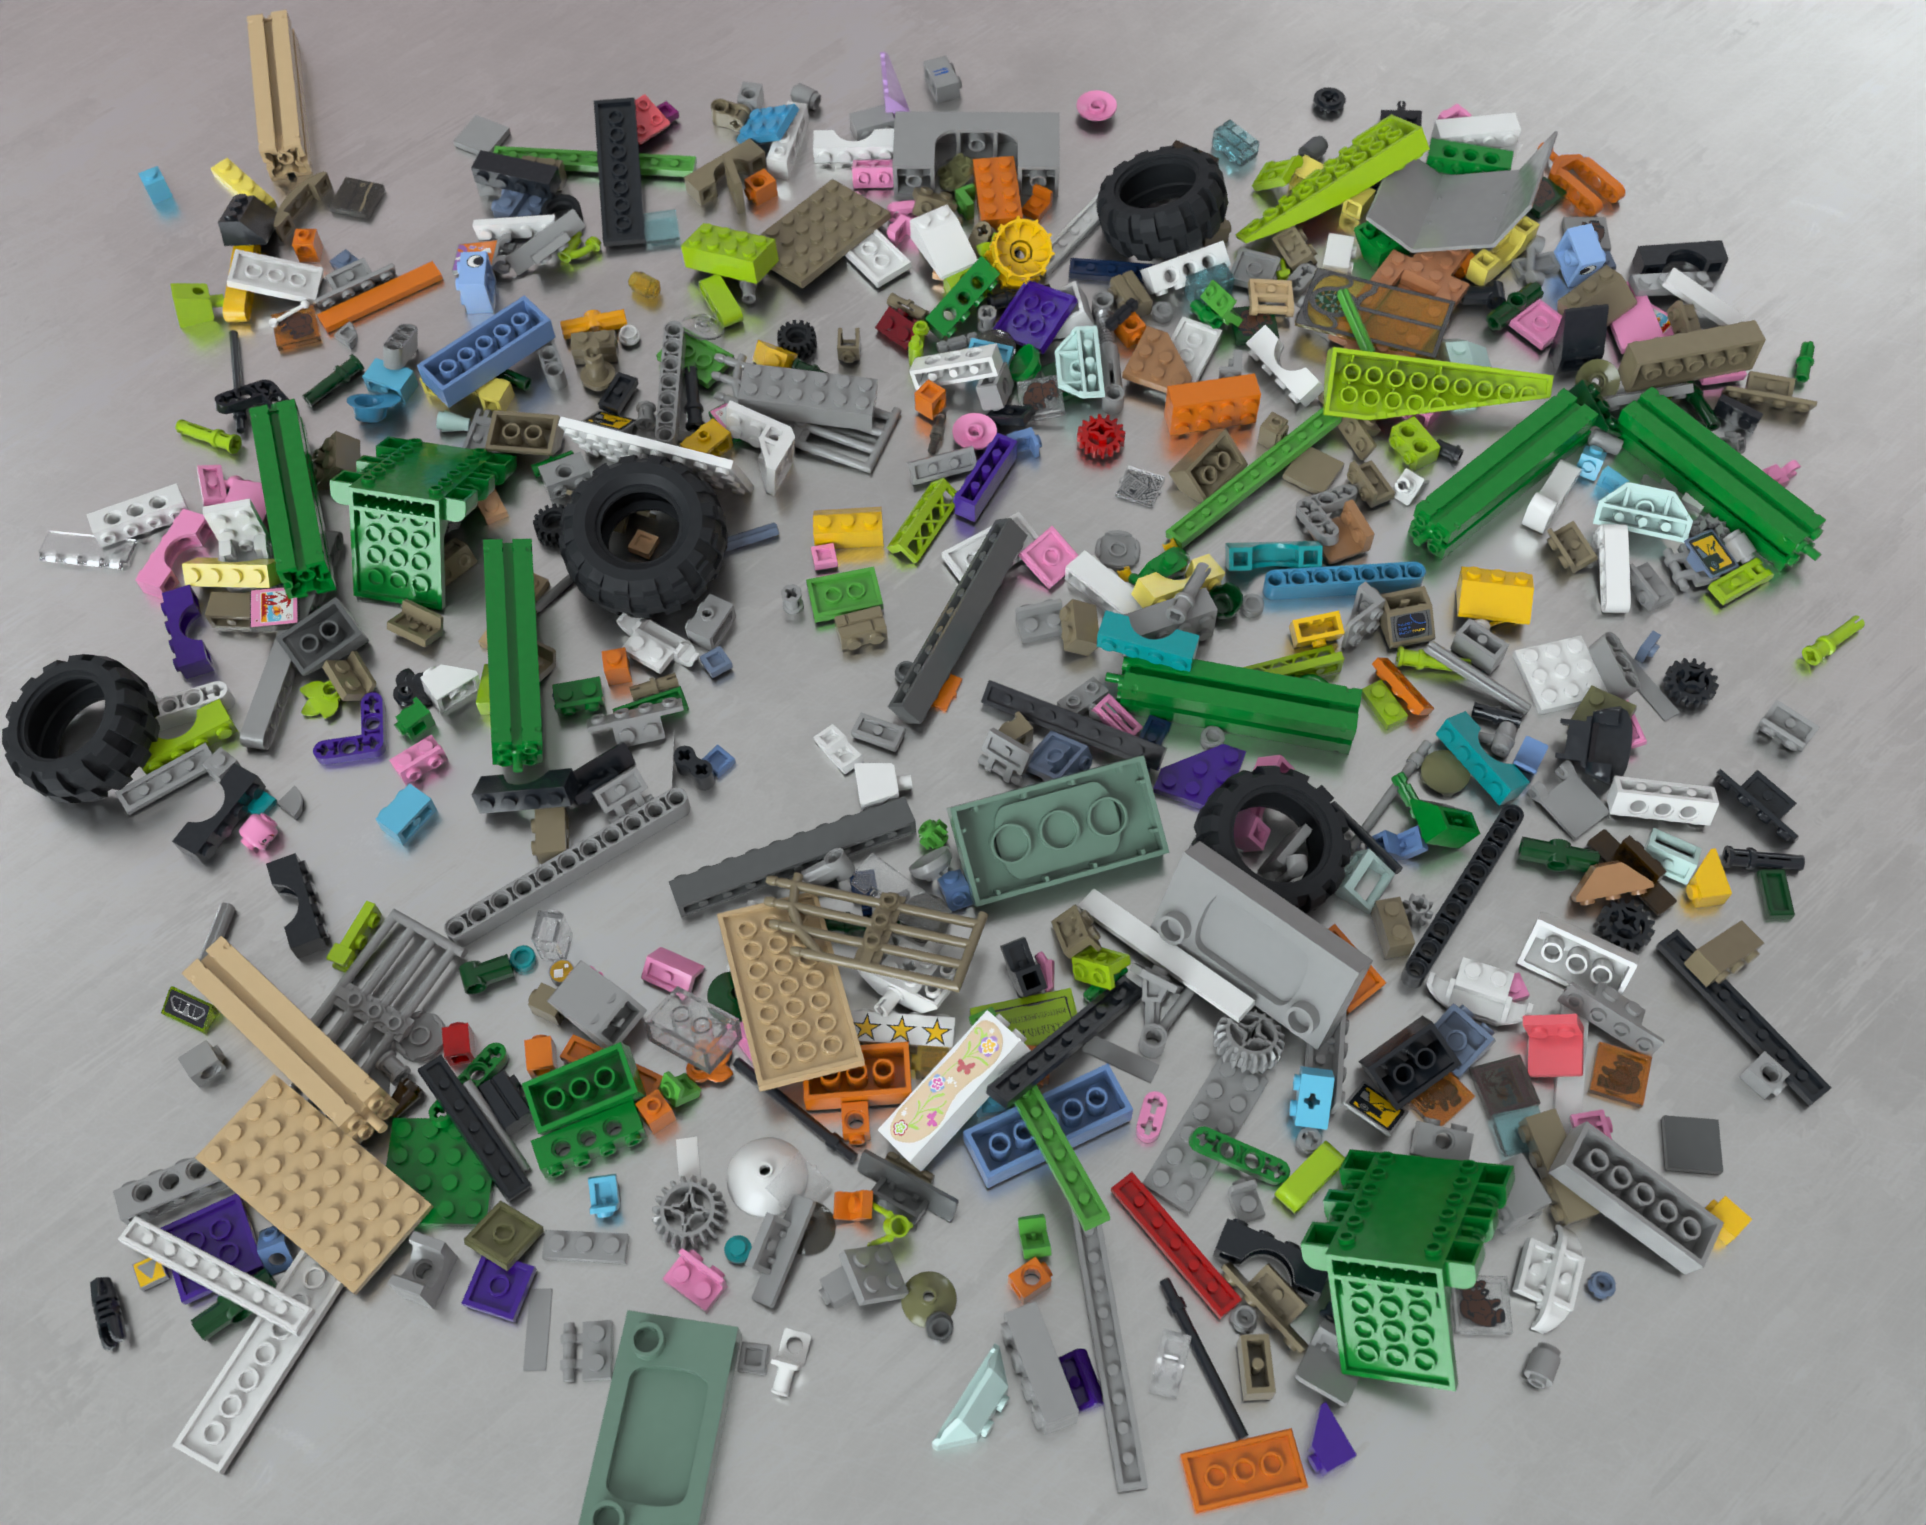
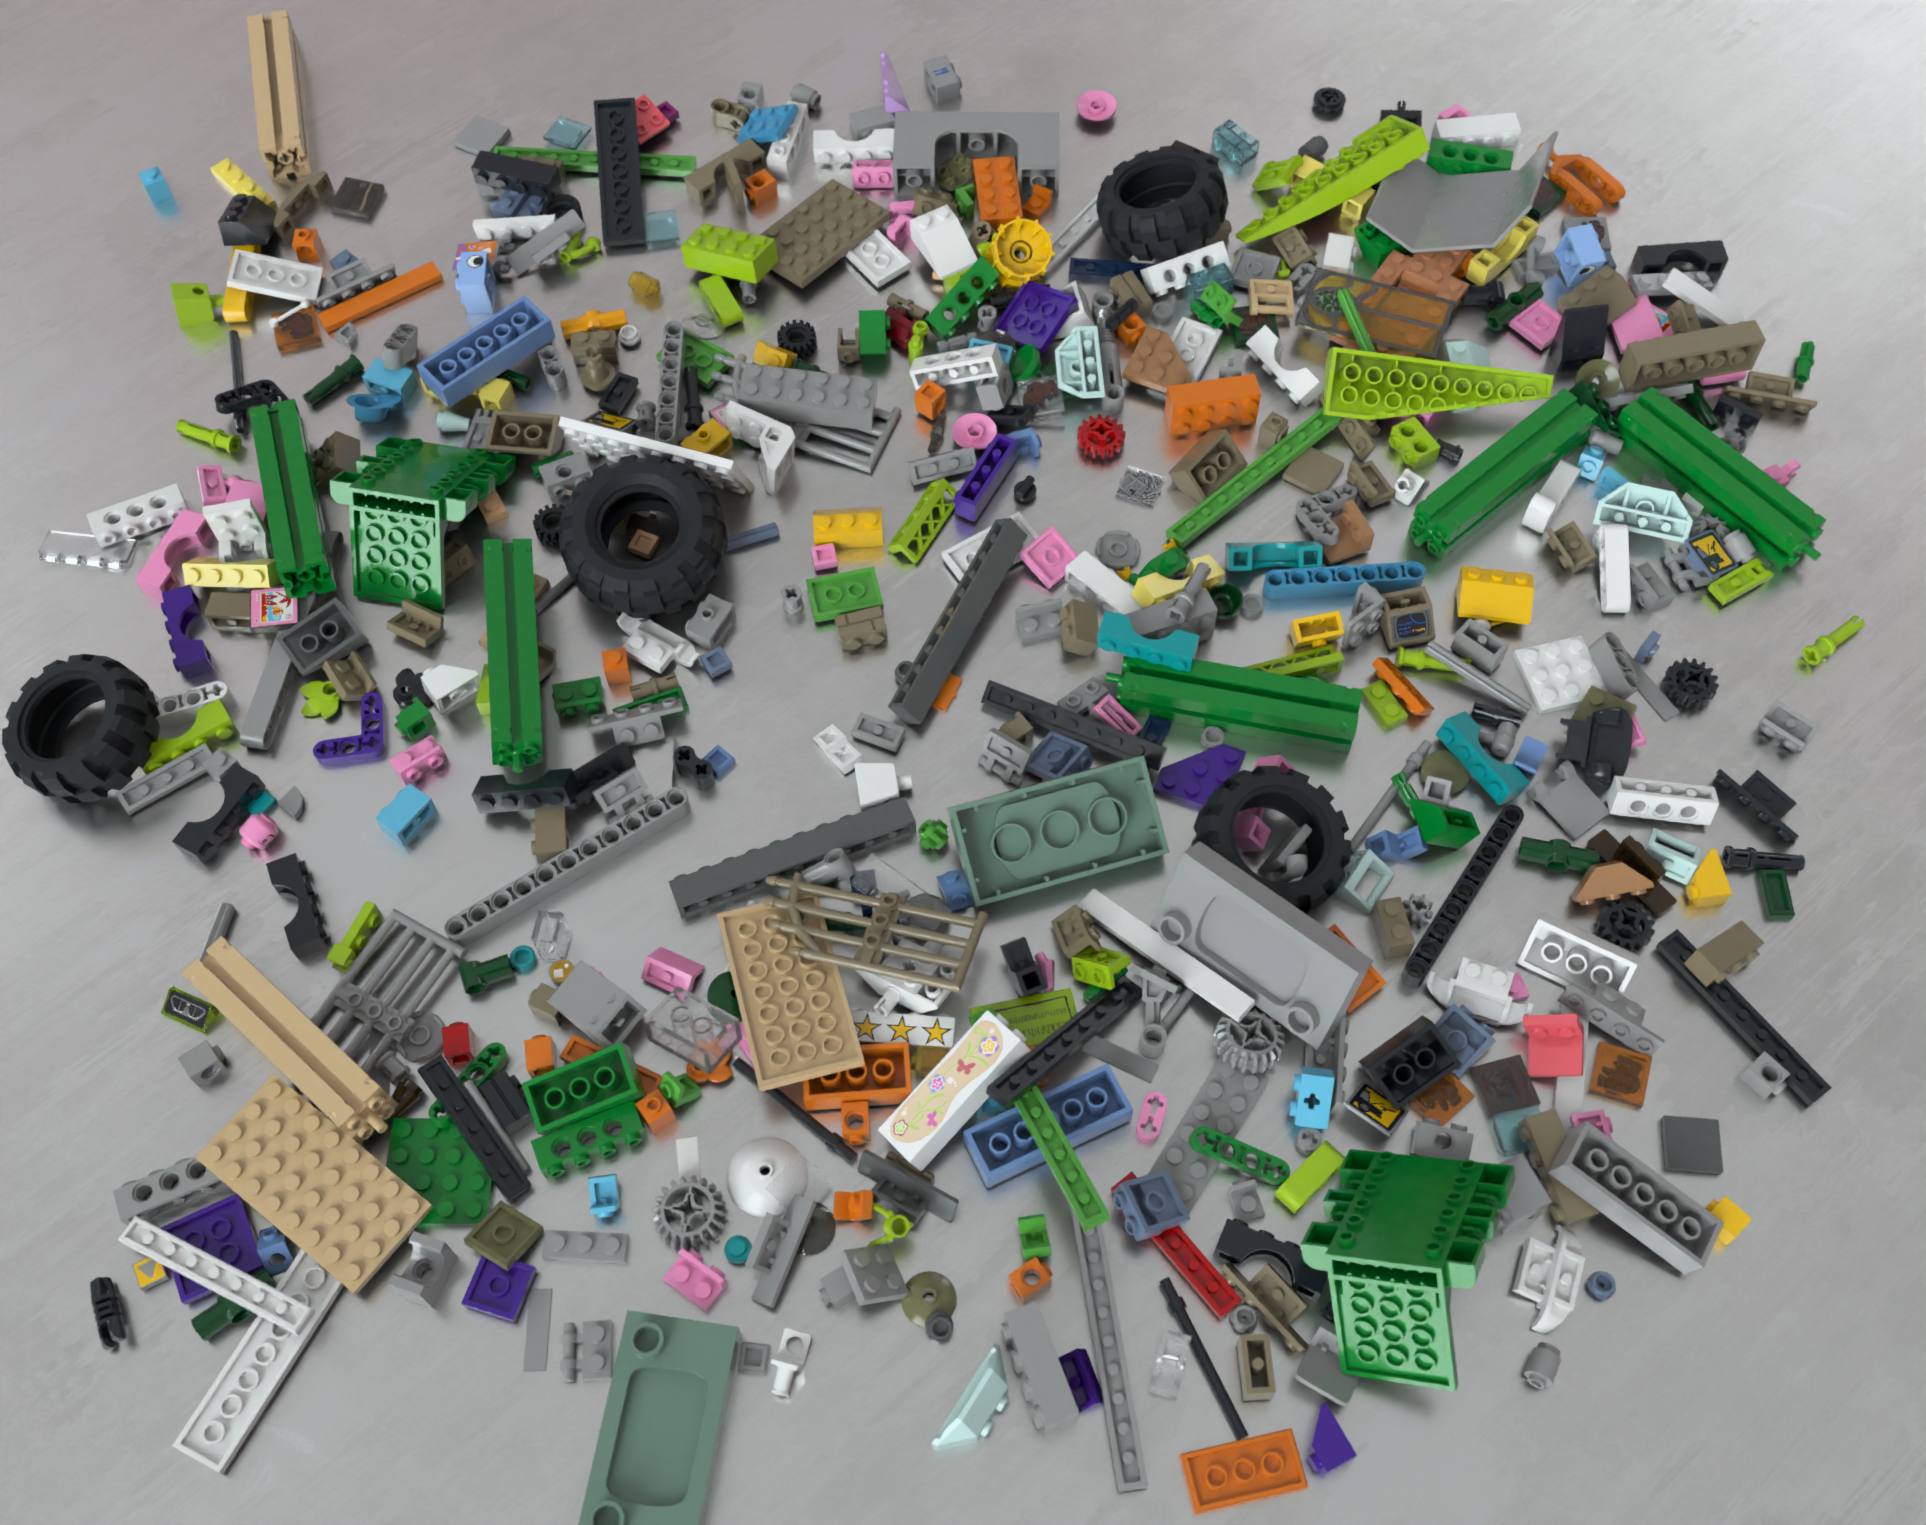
(567, 133): none -> clear light blue piece
(873, 333): none -> green brick
(932, 865): light grey piece -> none
(1025, 489): none -> black plate
(1150, 1205): none -> sand blue plate
(1369, 841): black bar -> none
(1438, 790): none -> light grey brick
(1483, 1307): tile -> none

